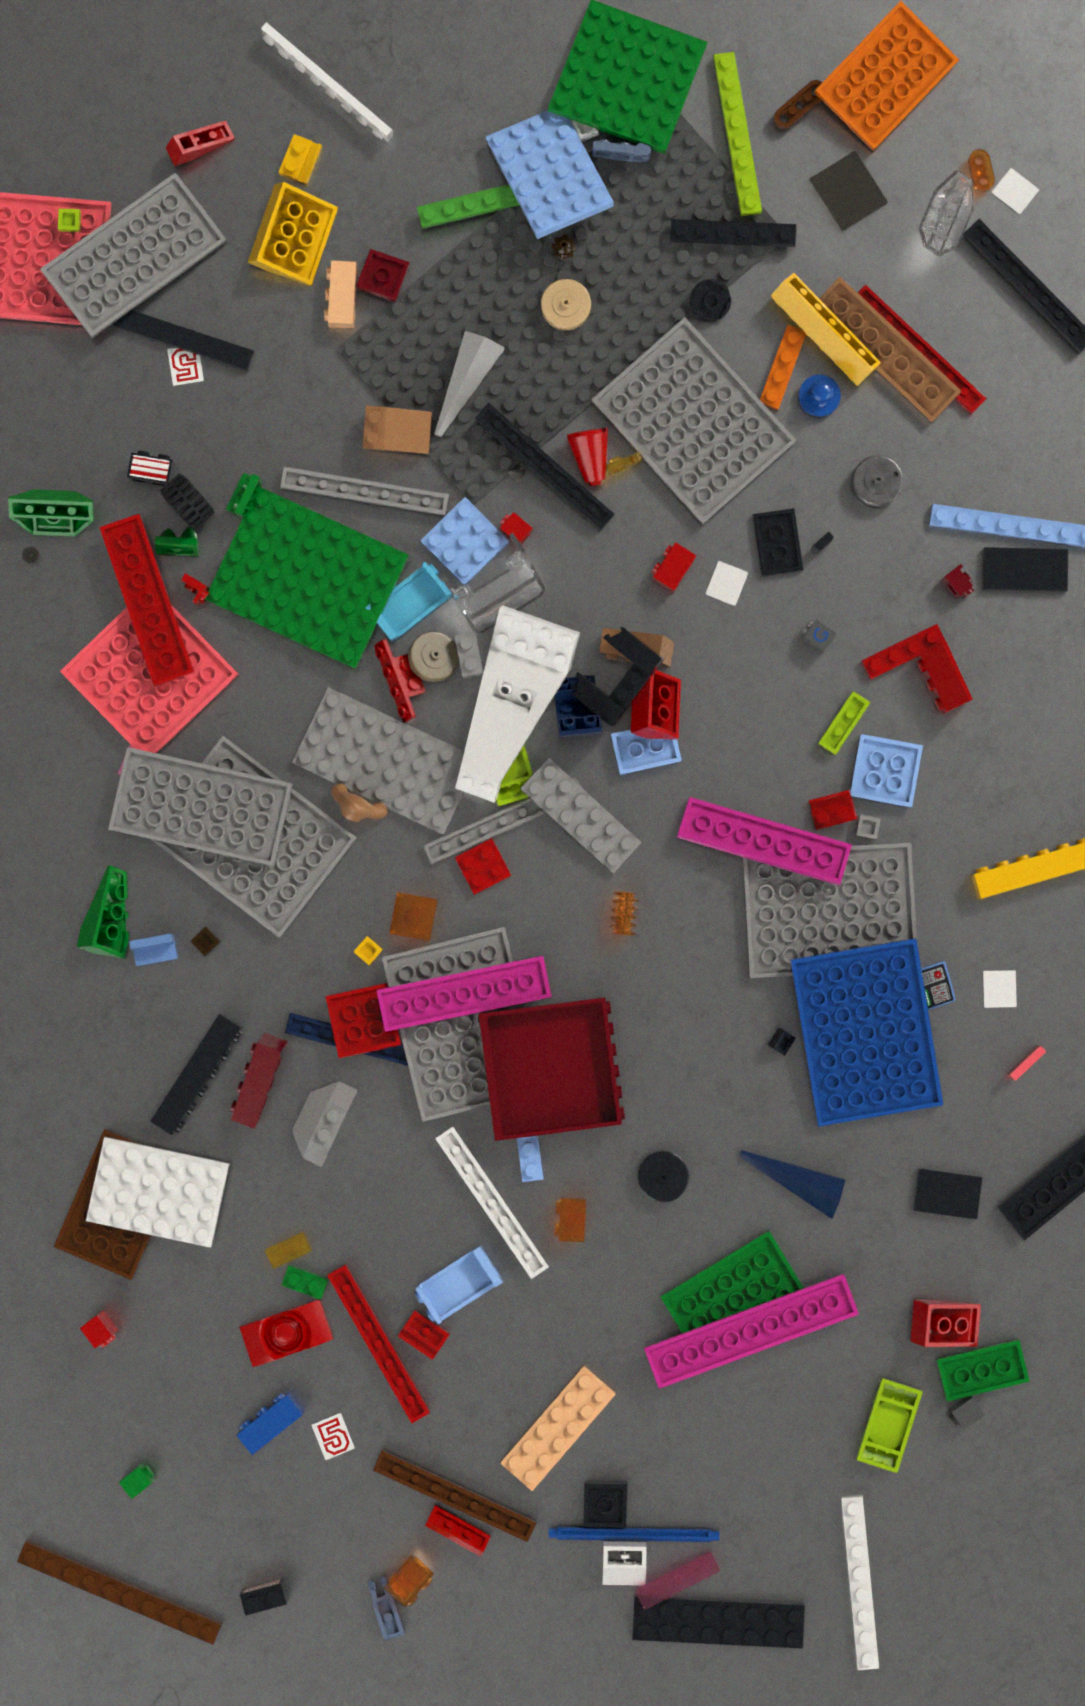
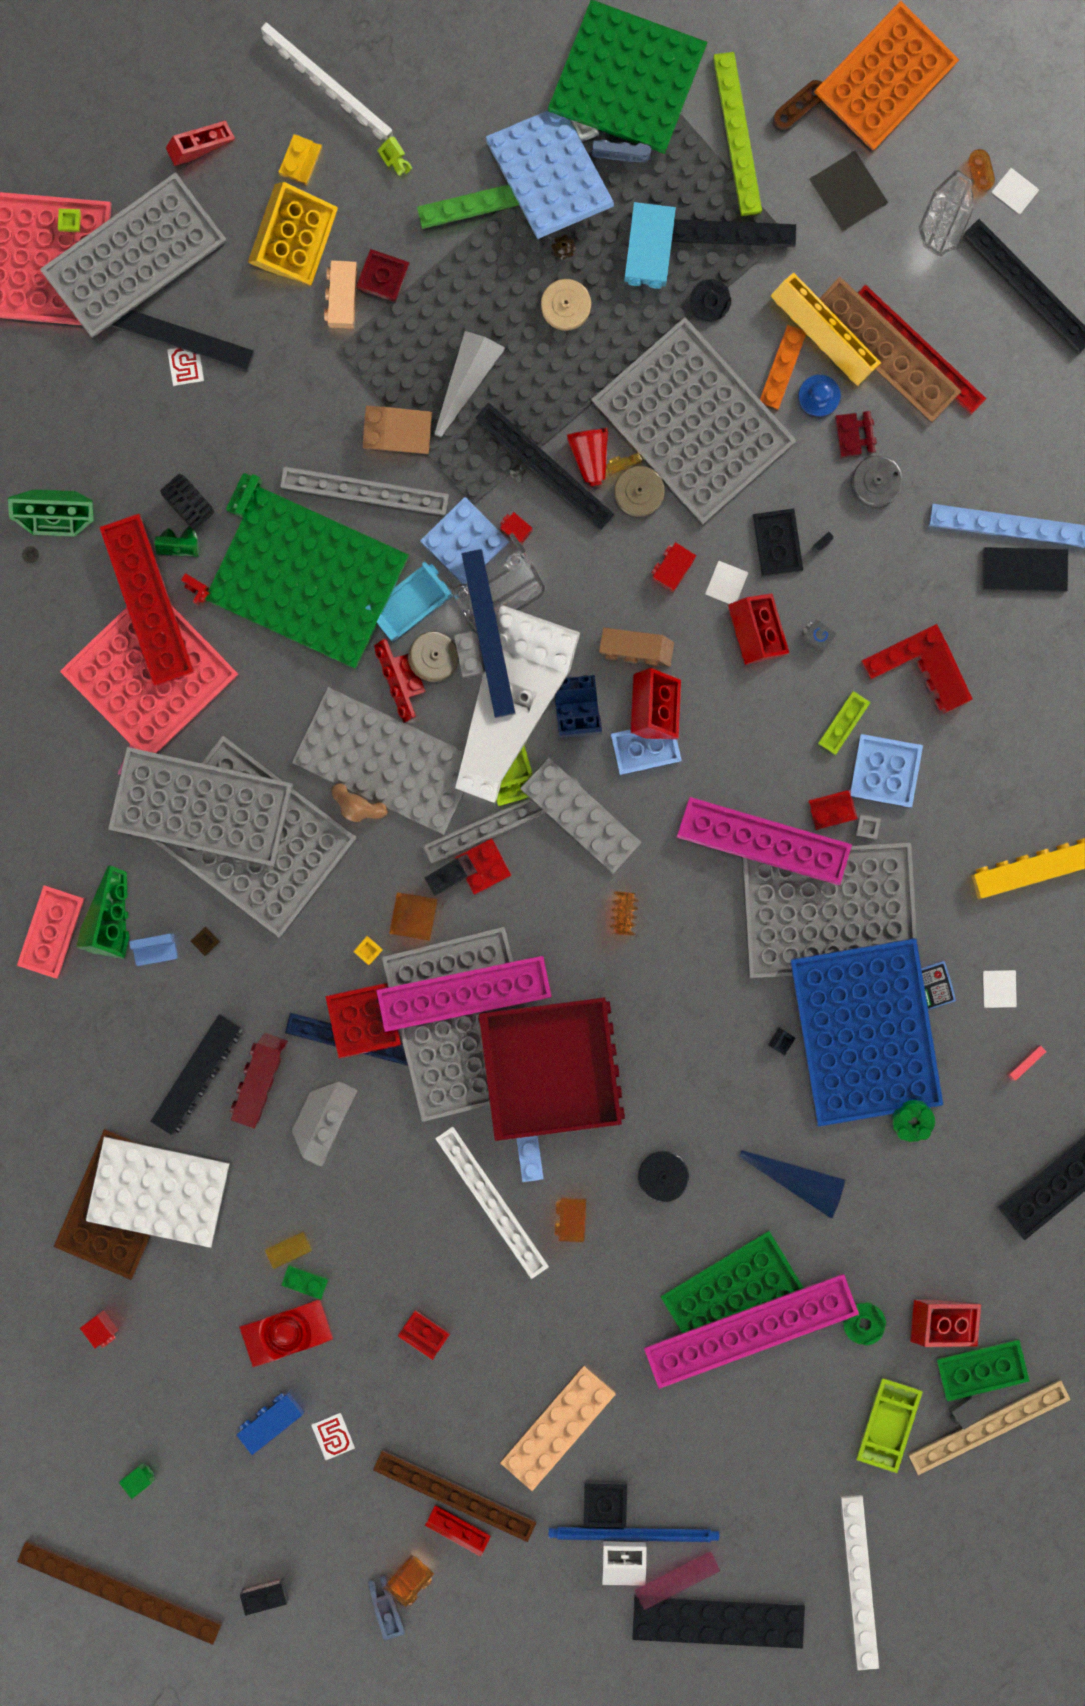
(50, 932): none -> coral plate
(150, 469): brick -> none
(378, 1343): red plate -> none
(392, 155): none -> lime plate
(450, 874): none -> black brick
(457, 1284): light blue panel -> none
(488, 633): none -> dark blue tile
(639, 491): none -> dark tan wheel
(644, 665): black wedge -> none
(649, 245): none -> medium azure panel
(758, 628): none -> red slope
(849, 437): none -> dark red plate
(876, 1326): none -> green plate
(918, 1131): none -> green plate
(947, 1193): black tile -> none
(958, 582): dark red brick -> none
(989, 1427): none -> tan plate

